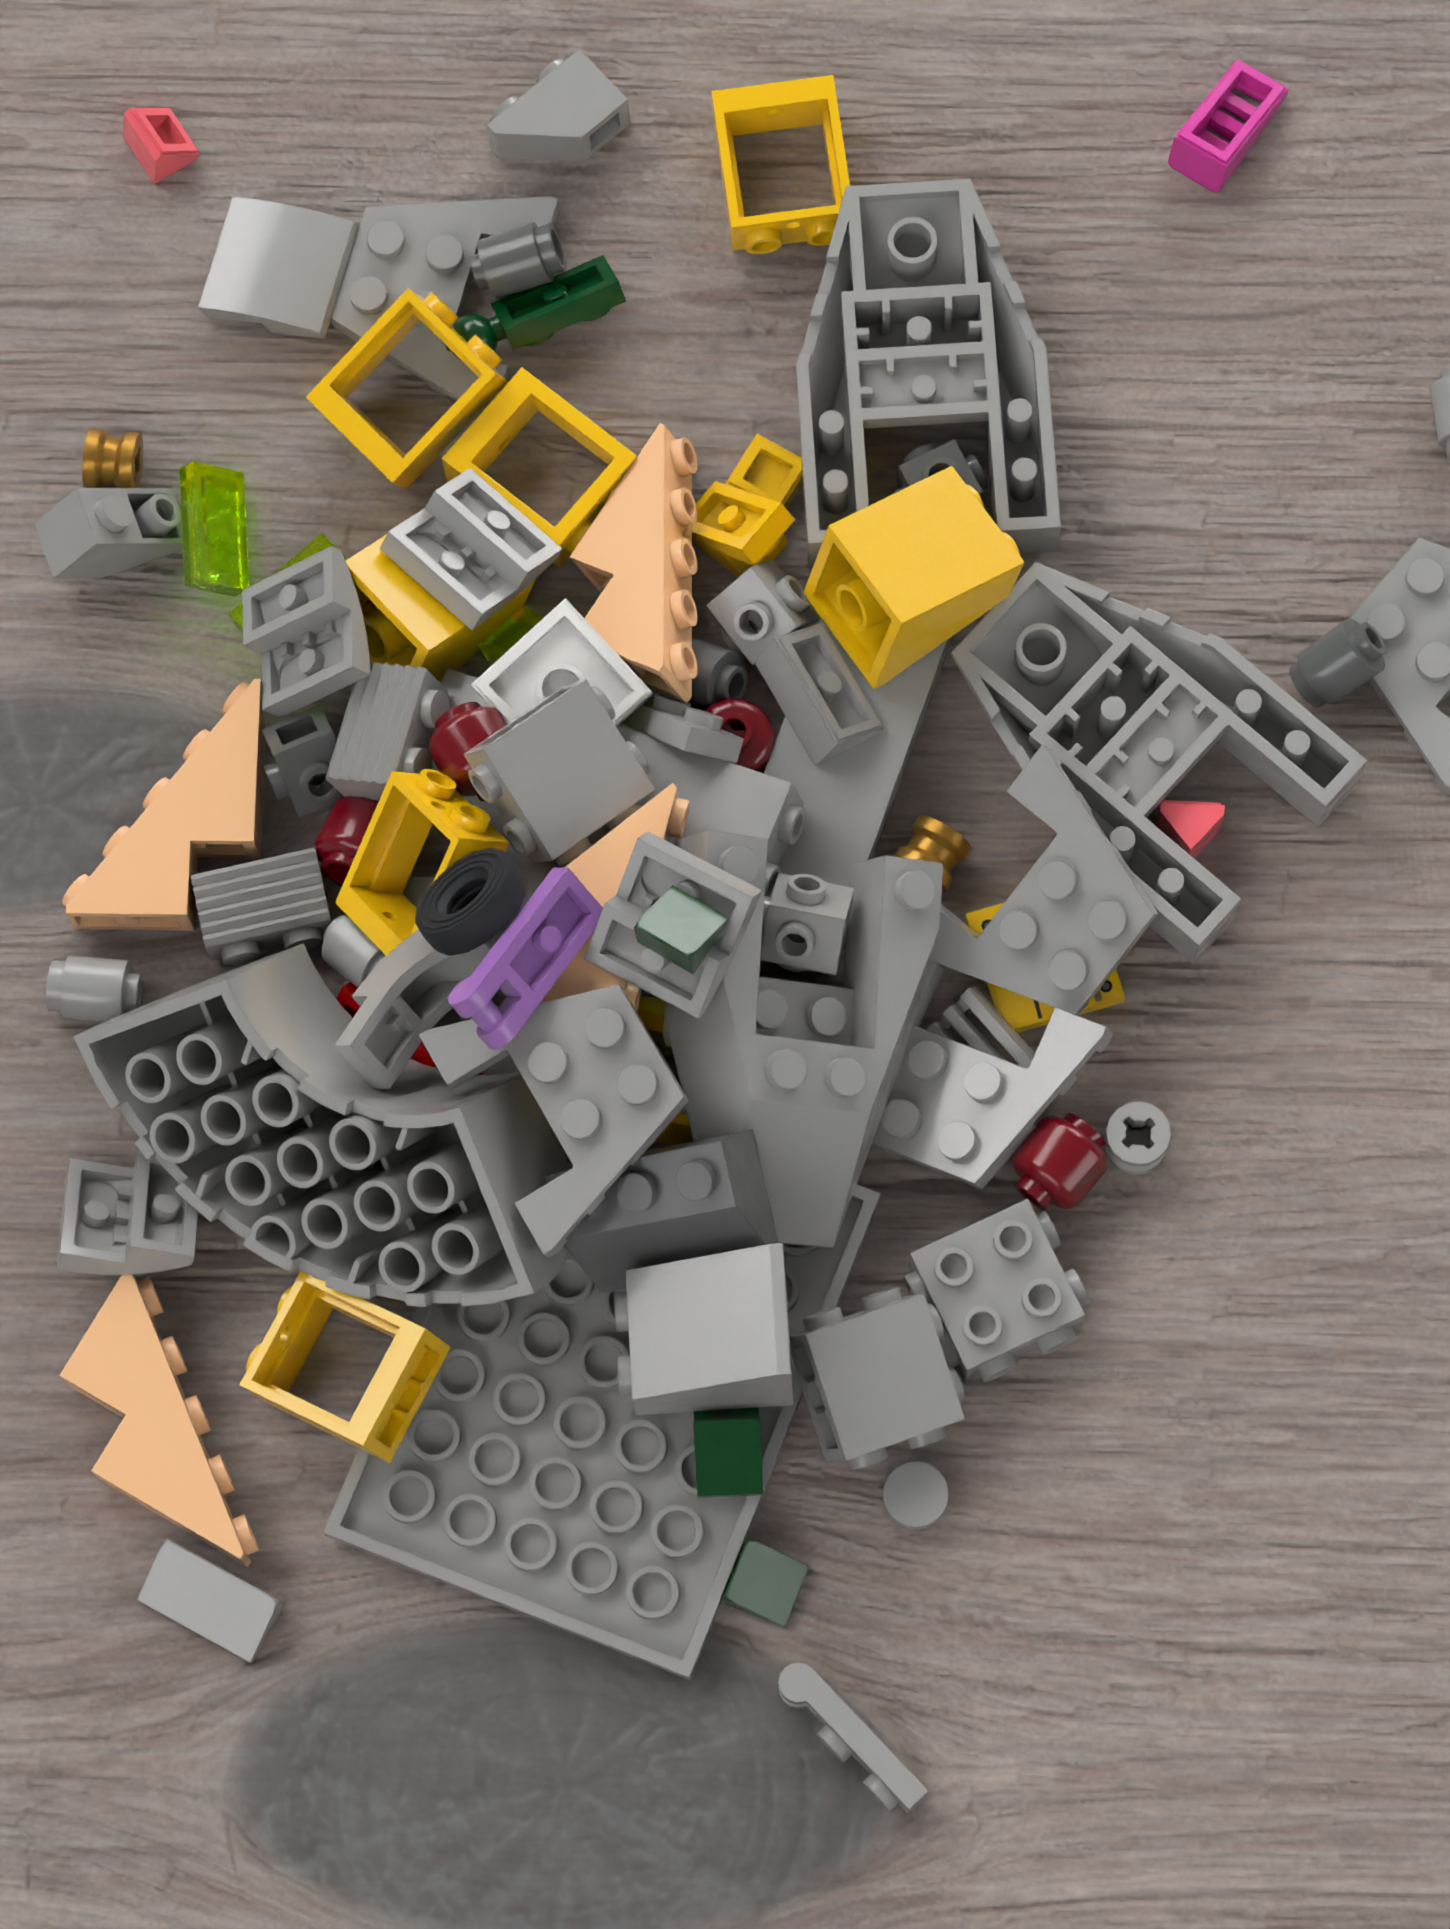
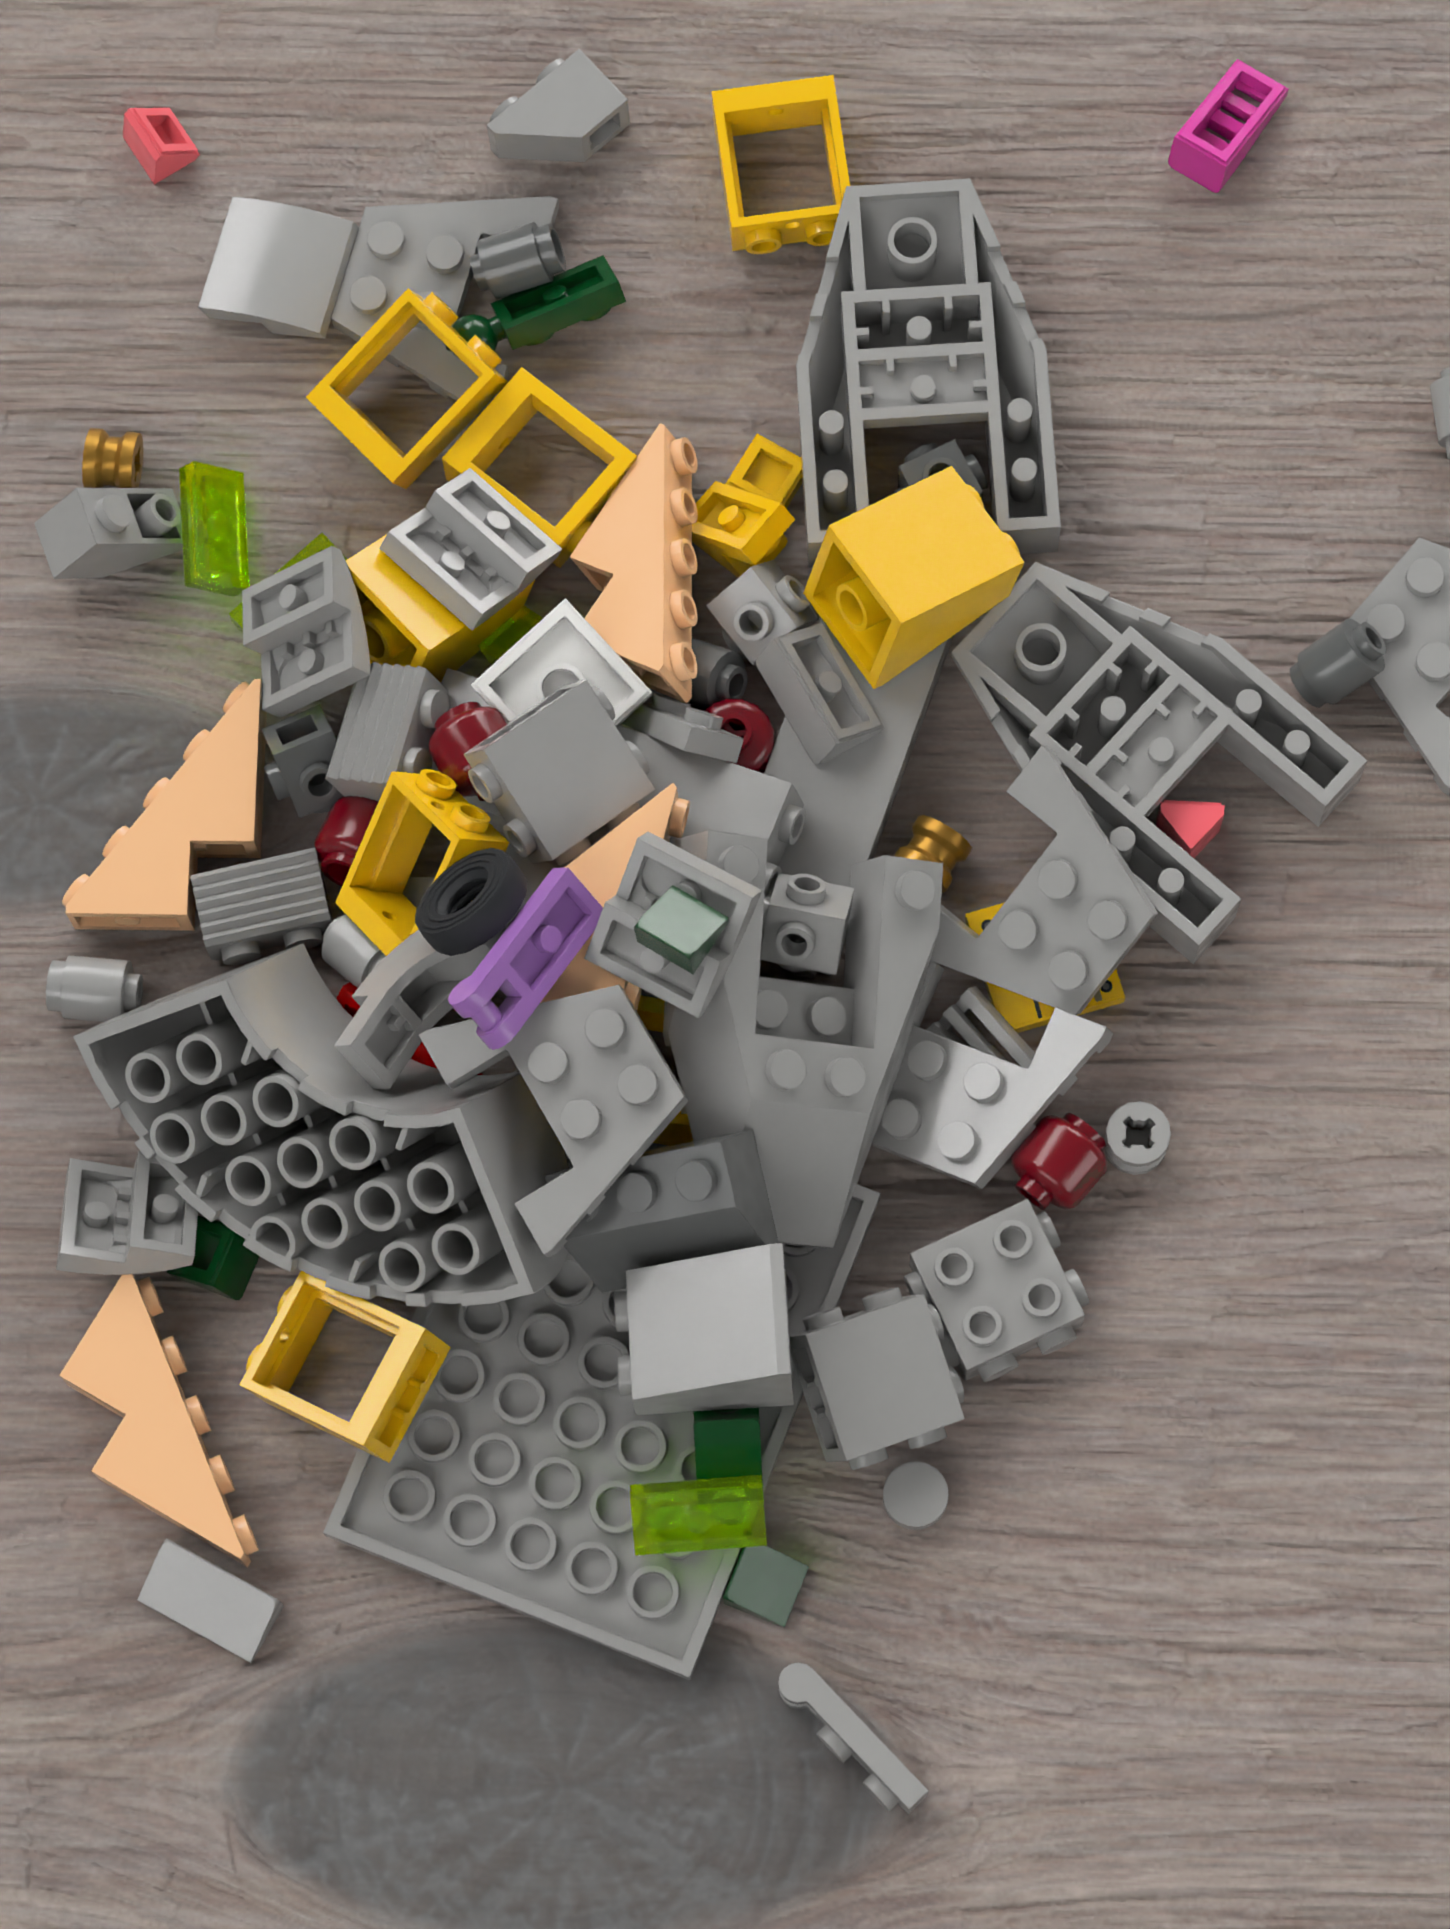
(219, 1261): none -> dark green slope
(698, 1515): none -> clear neon green plate

